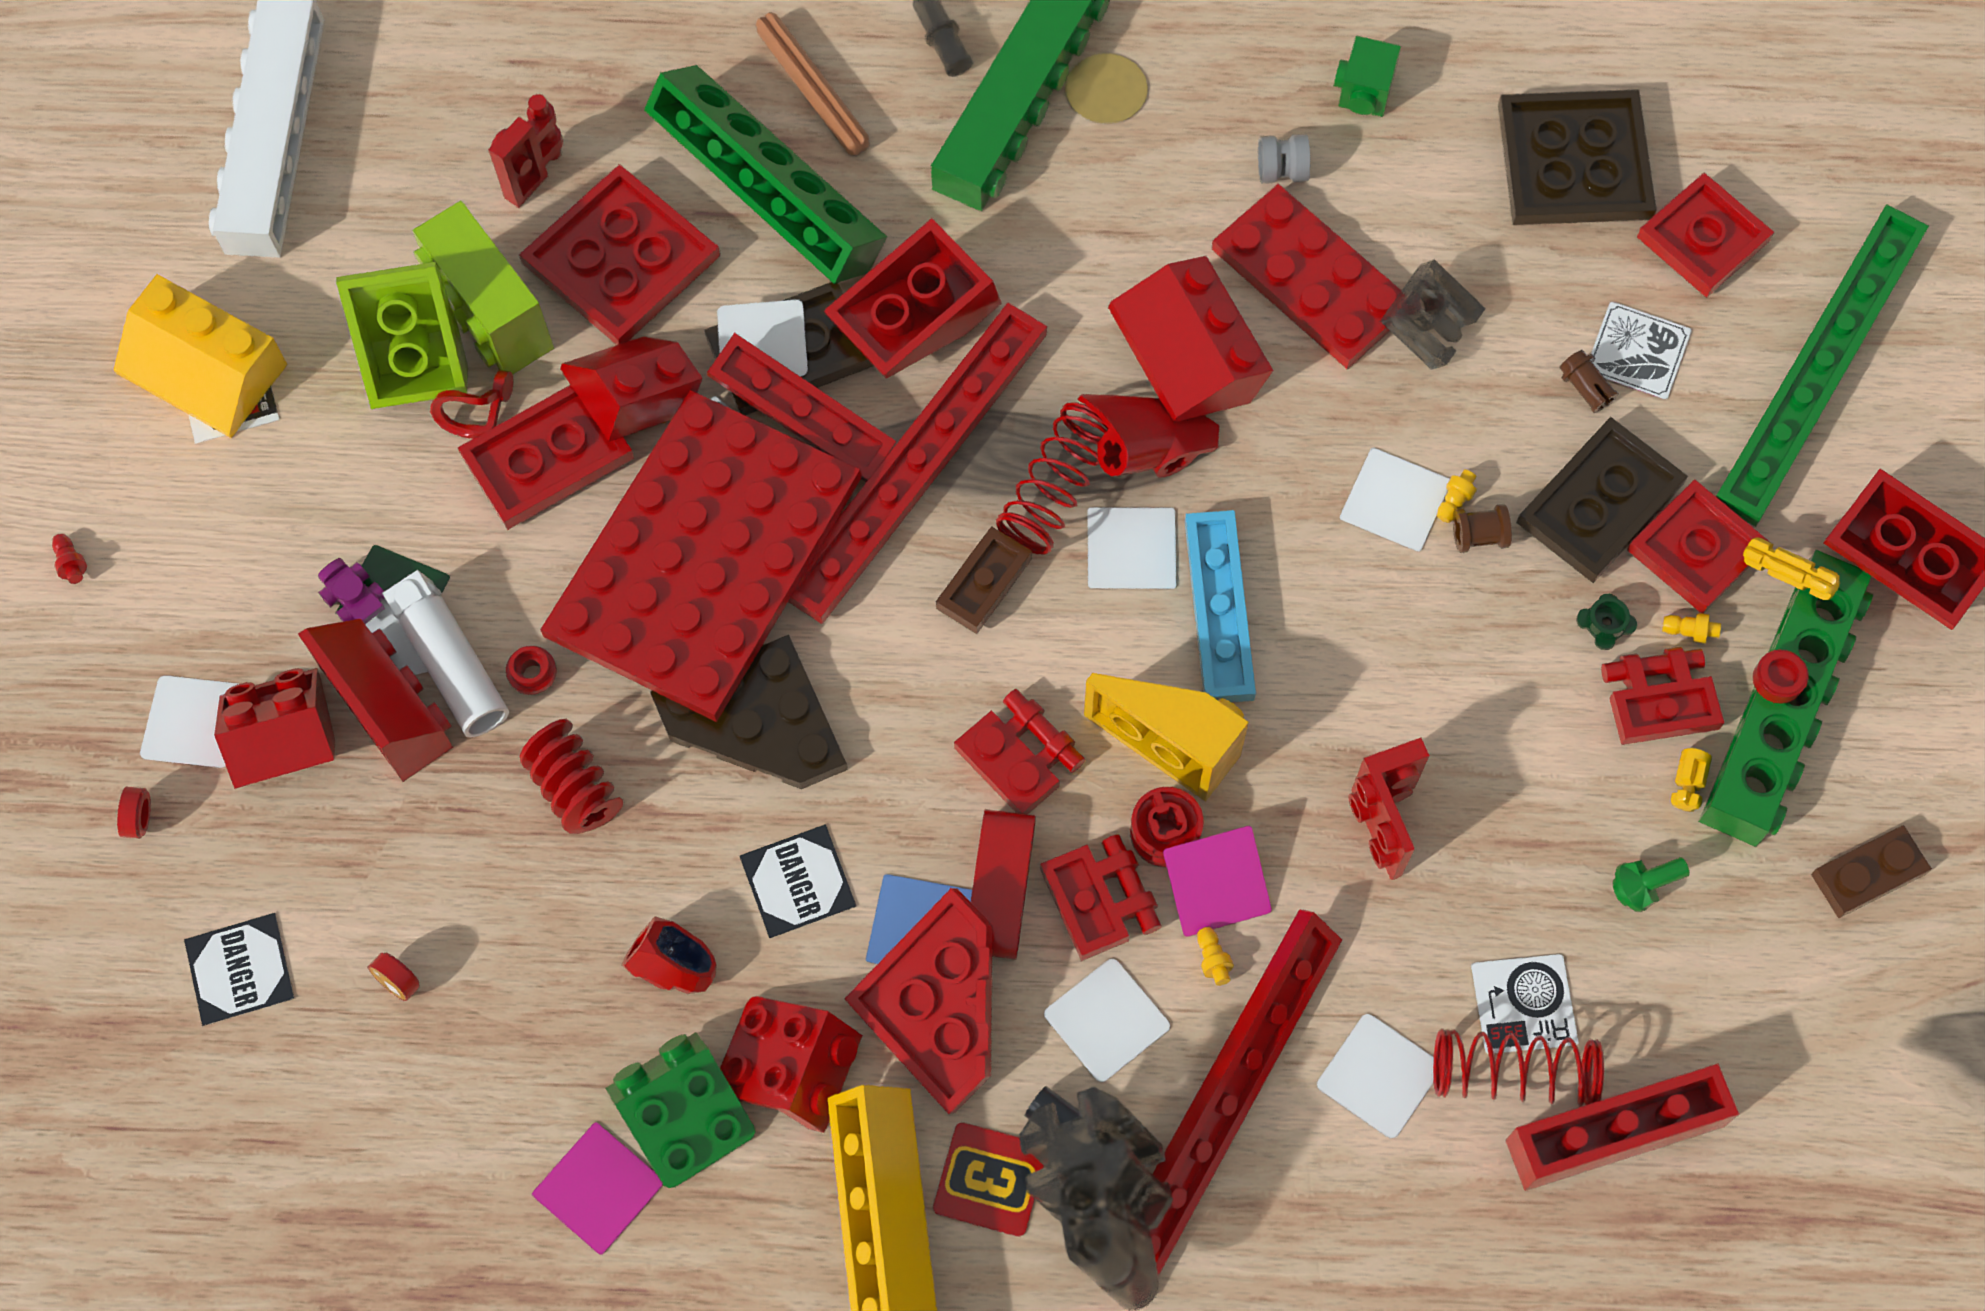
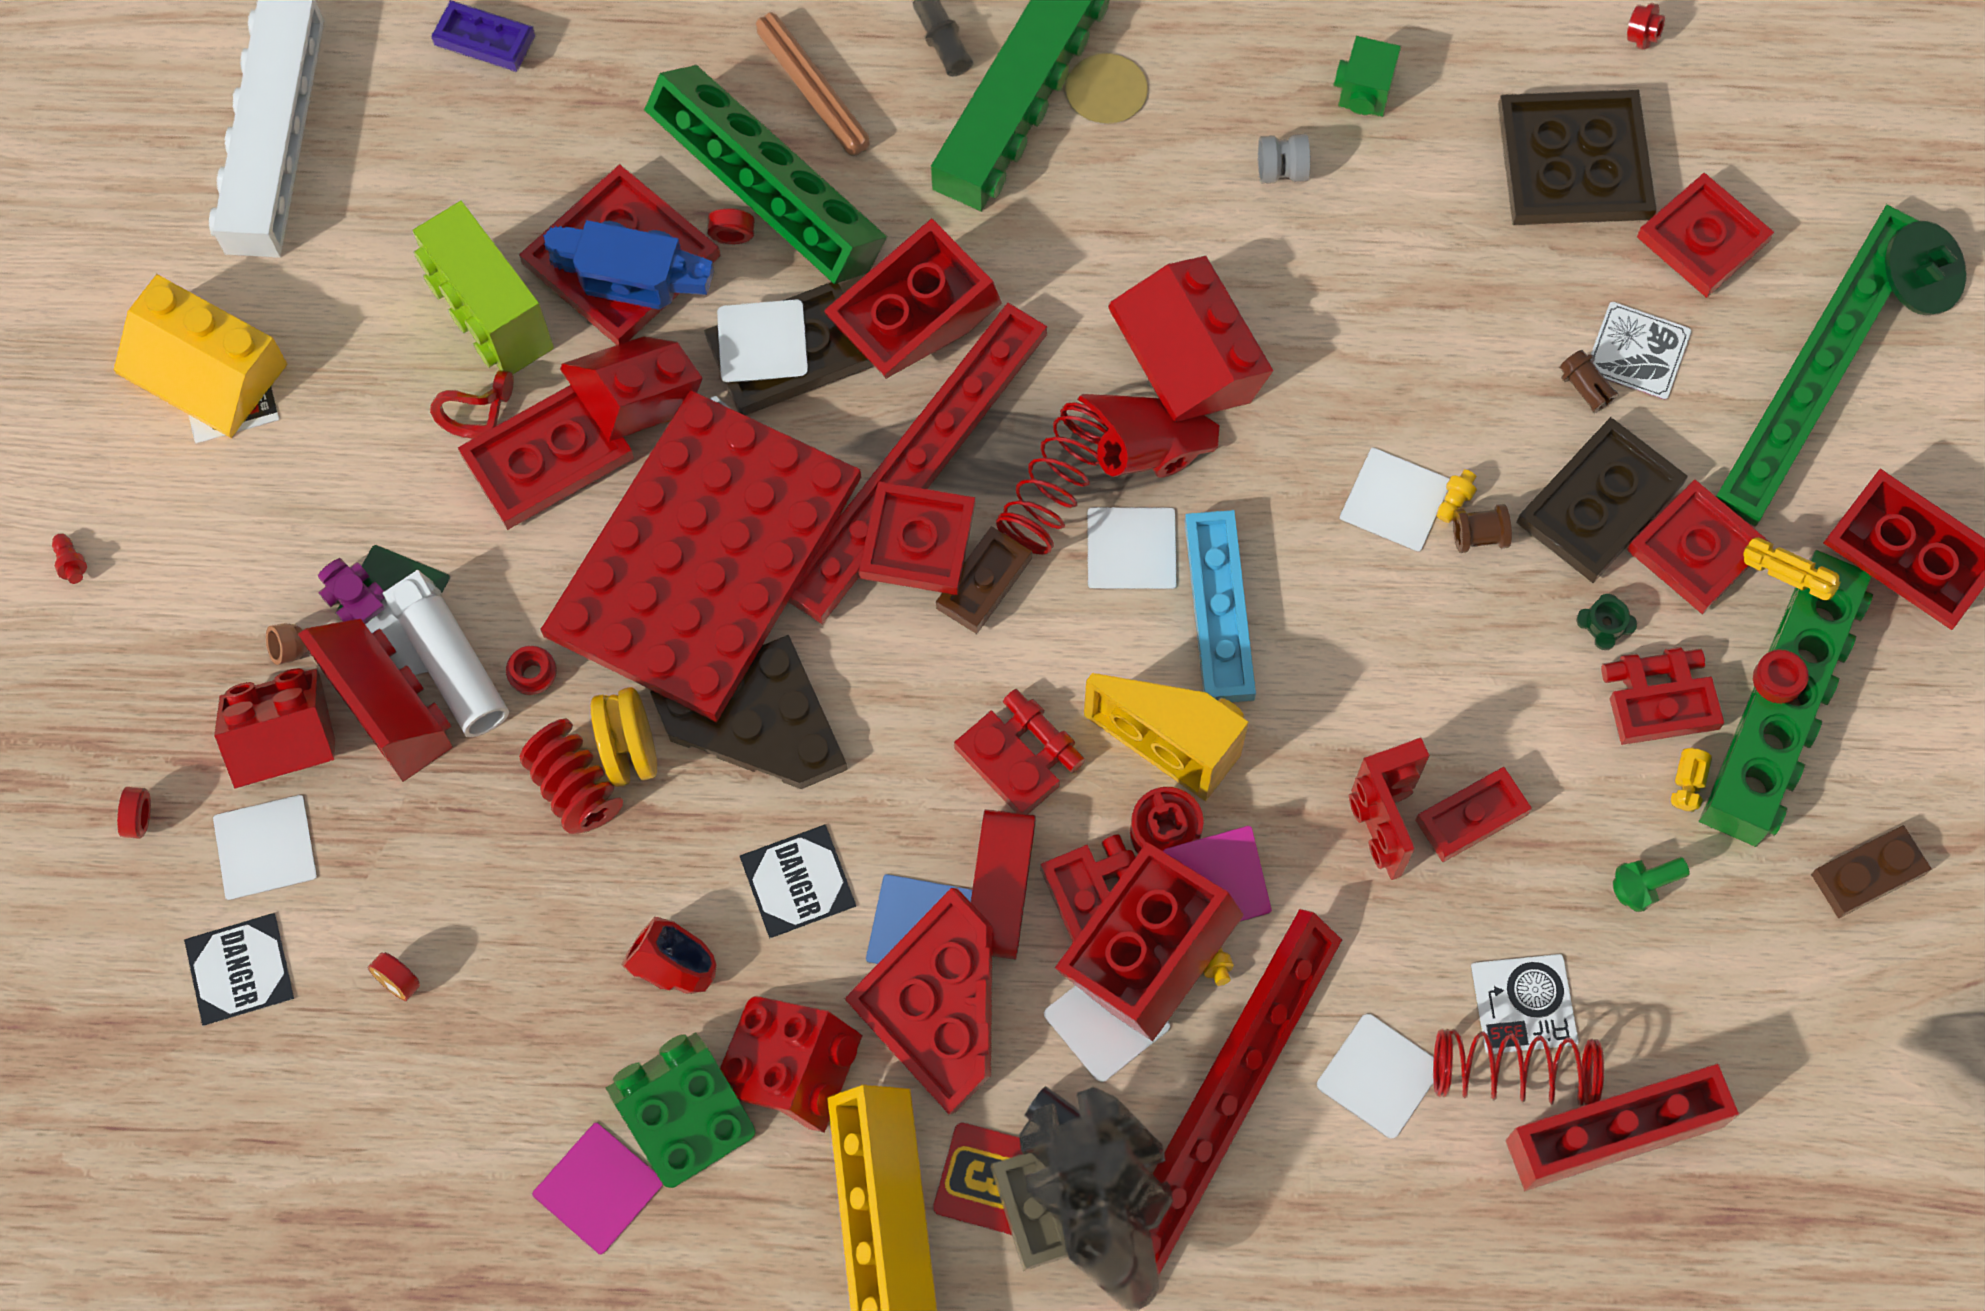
(184, 722): white sticker -> none
(264, 847): none -> white sticker
(284, 643): none -> nougat hinge
(403, 334): lime slope -> none
(483, 35): none -> dark purple plate
(525, 150): red plate -> none
(620, 728): none -> yellow head
(628, 263): none -> blue hinge
(730, 226): none -> red tile
(799, 406): red plate -> none
(917, 538): none -> red plate
(1033, 1229): none -> dark tan plate
(1150, 940): none -> red slope
(1309, 274): red plate -> none
(1438, 293): clear smoke brick -> none
(1473, 814): none -> red plate
(1645, 25): none -> red plate
(1693, 627): yellow piece -> none
(1925, 268): none -> dark green piece

